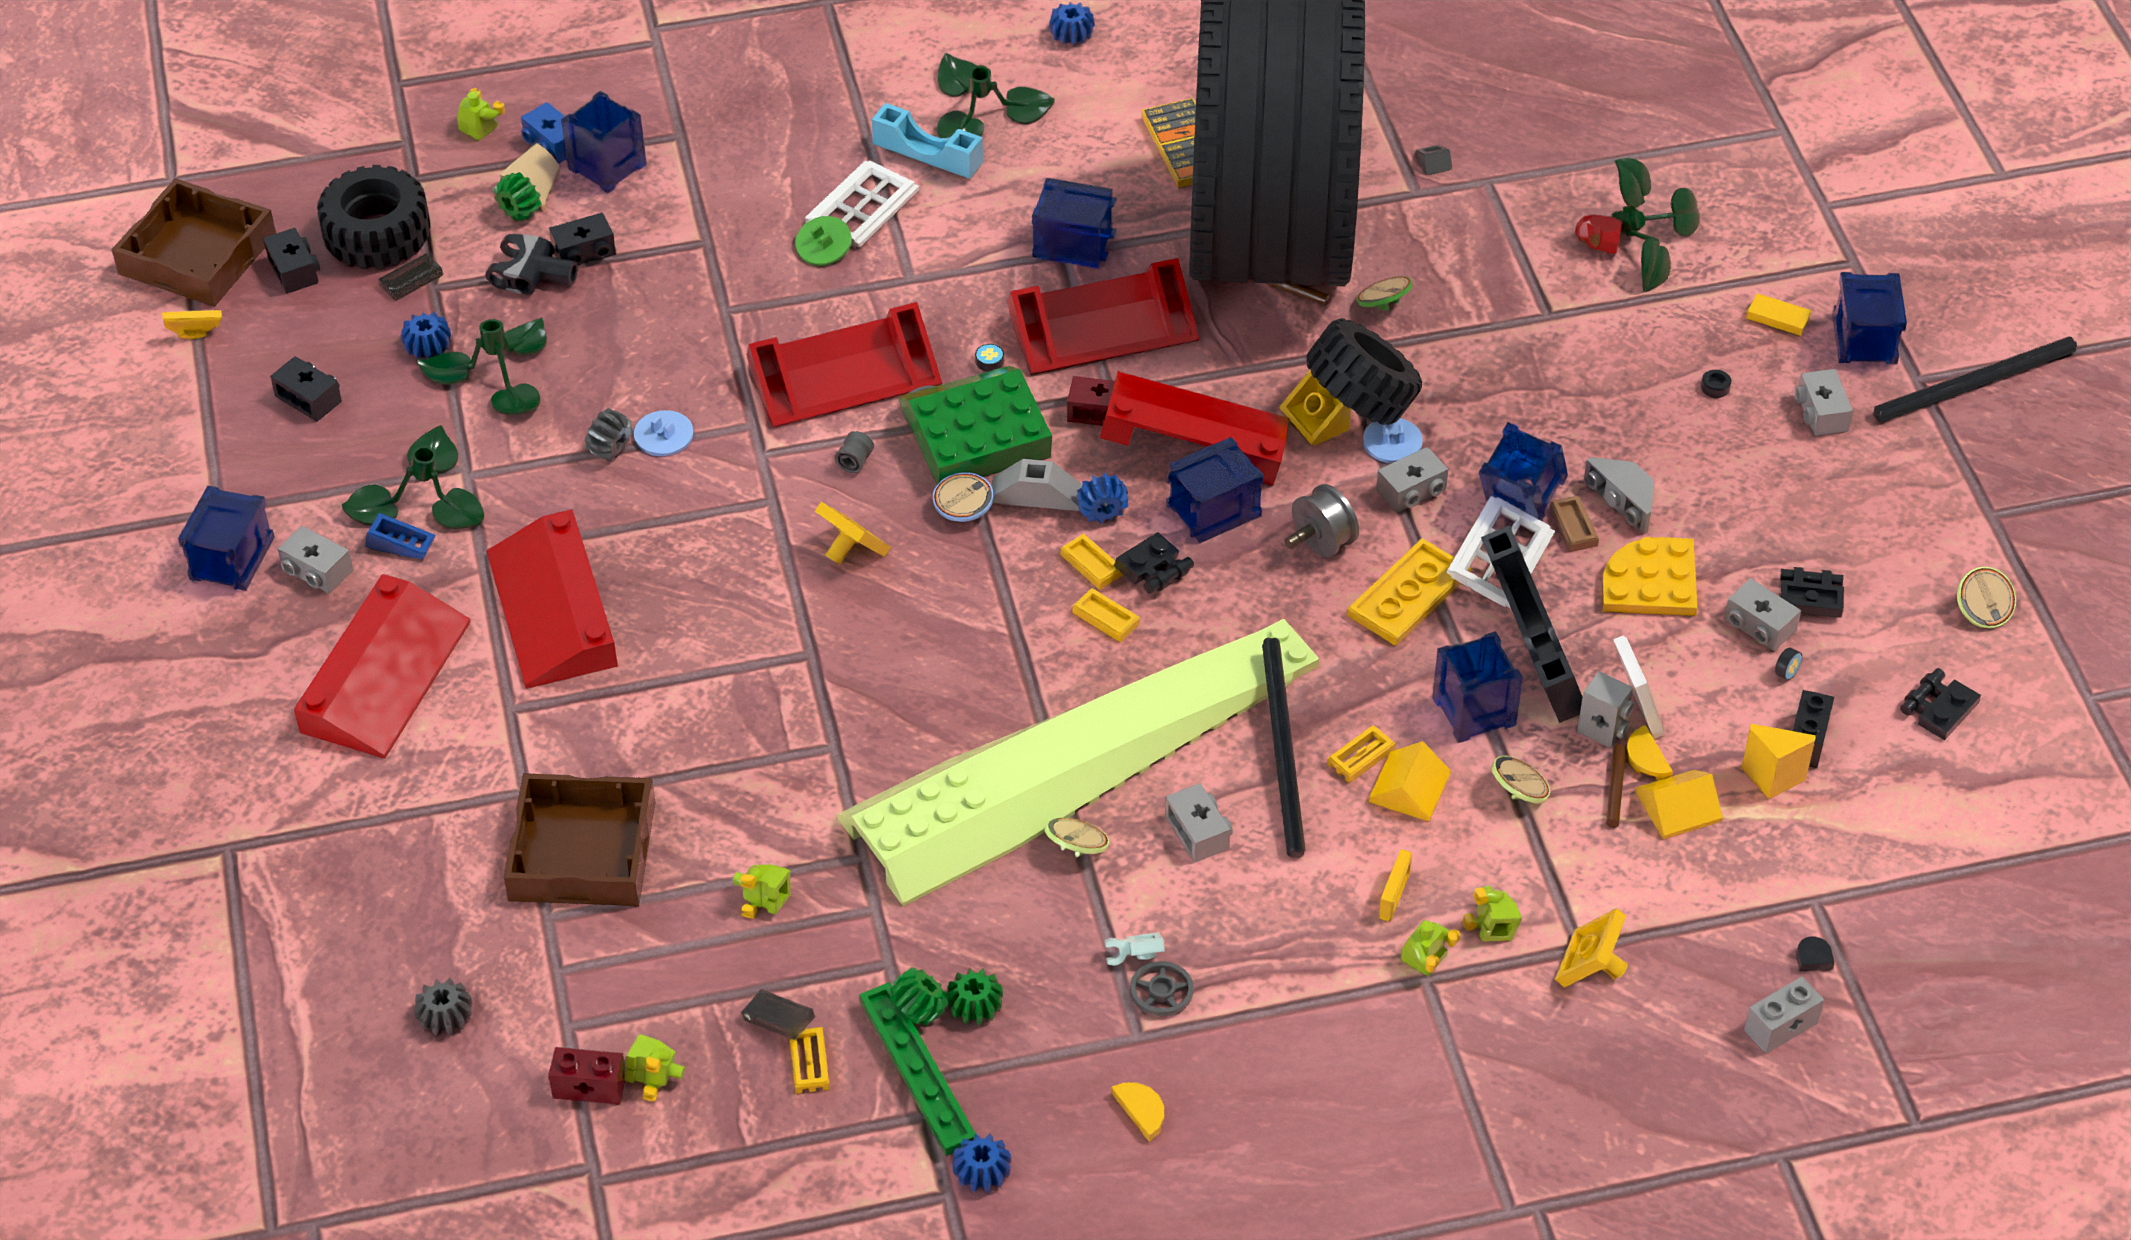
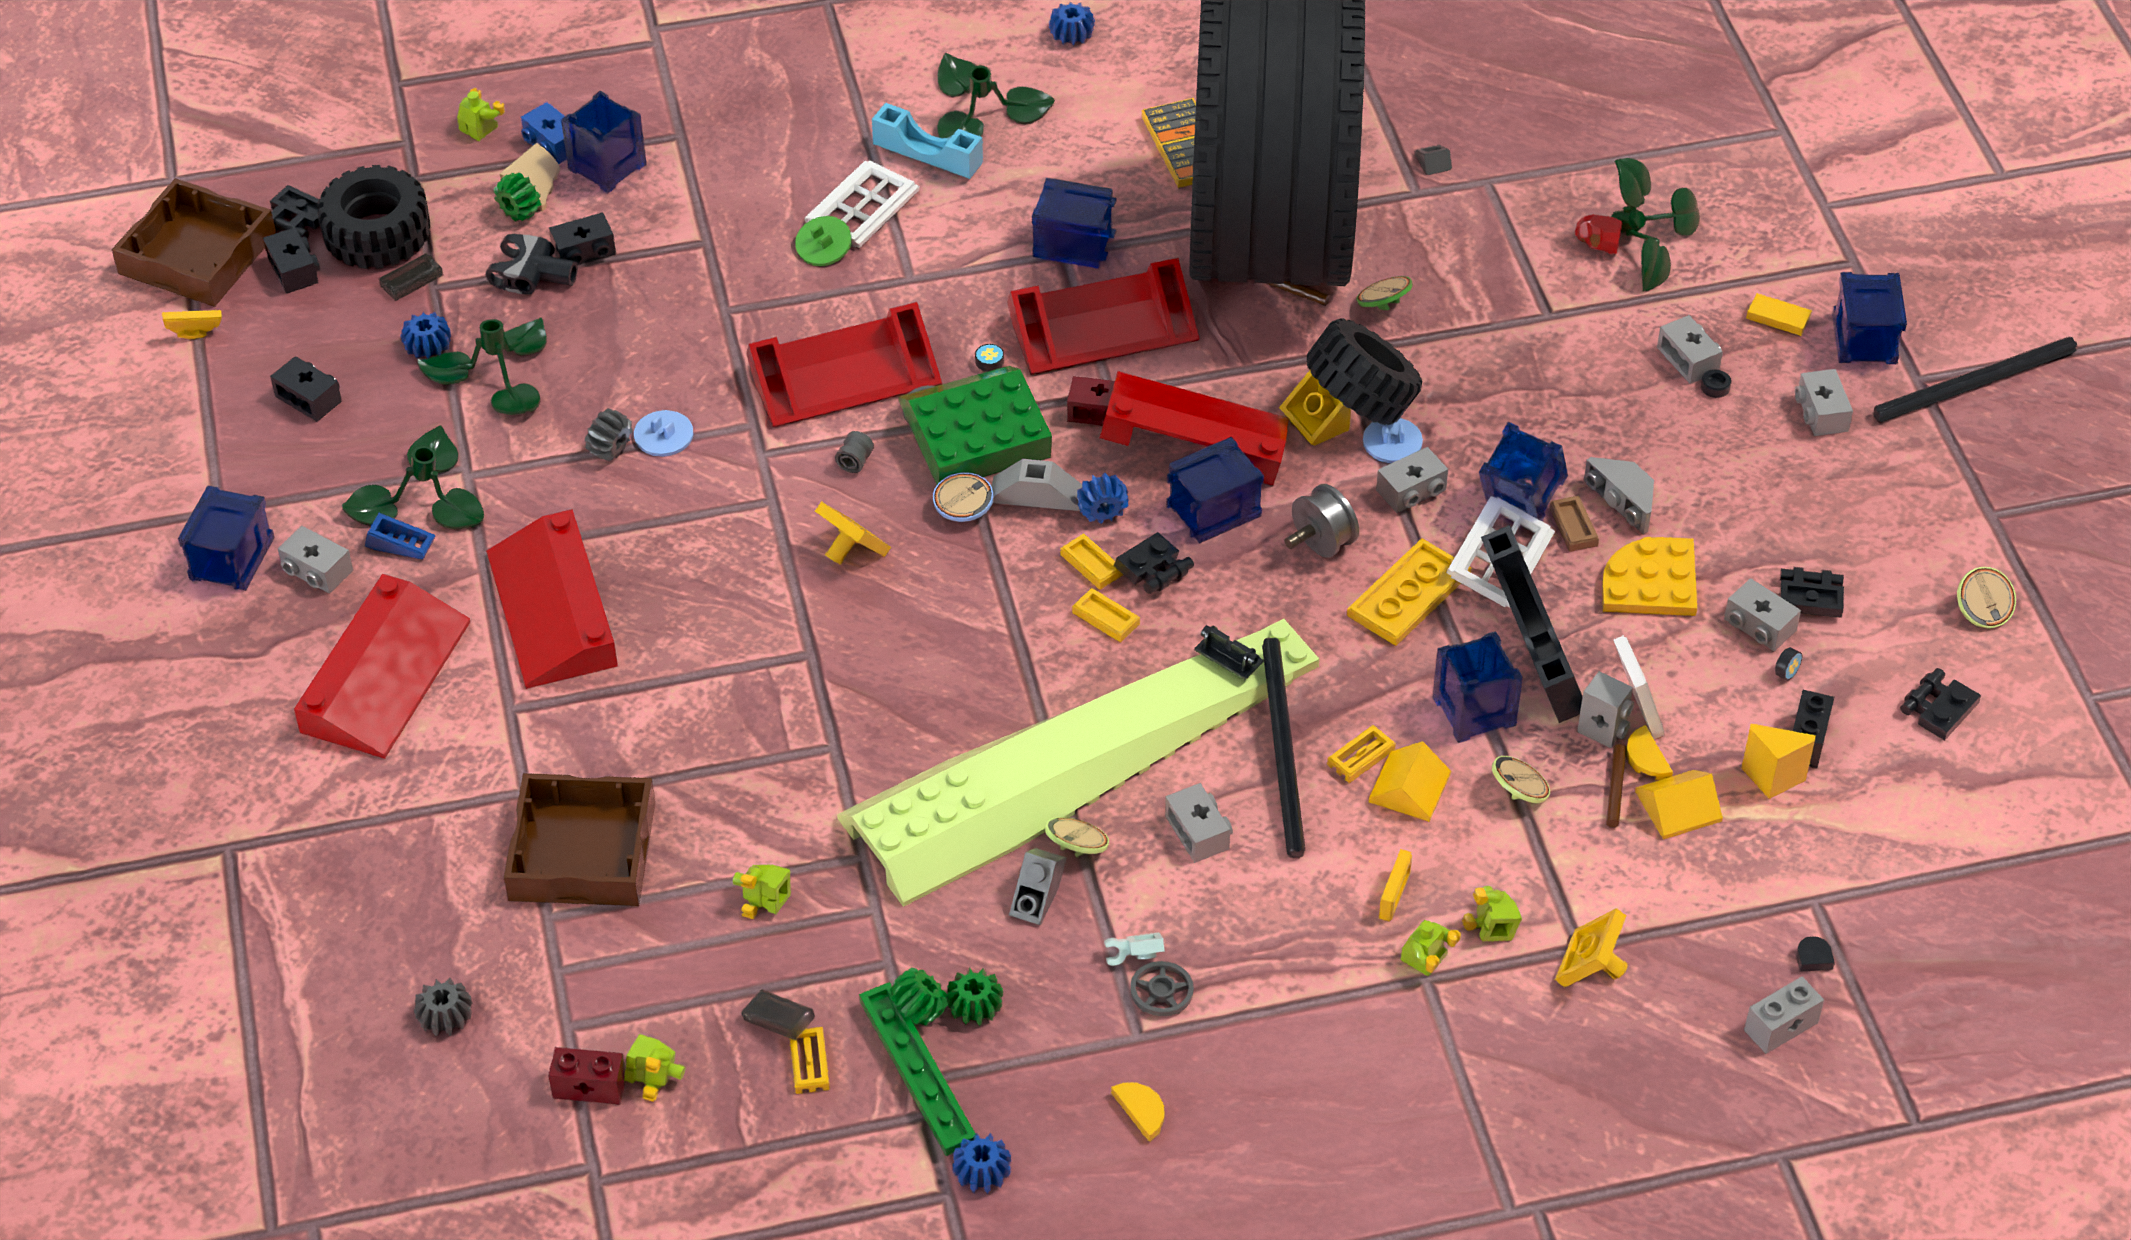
(297, 206): none -> black plate
(1037, 885): none -> flat silver slope
(1228, 654): none -> black hinge
(1689, 348): none -> light grey brick

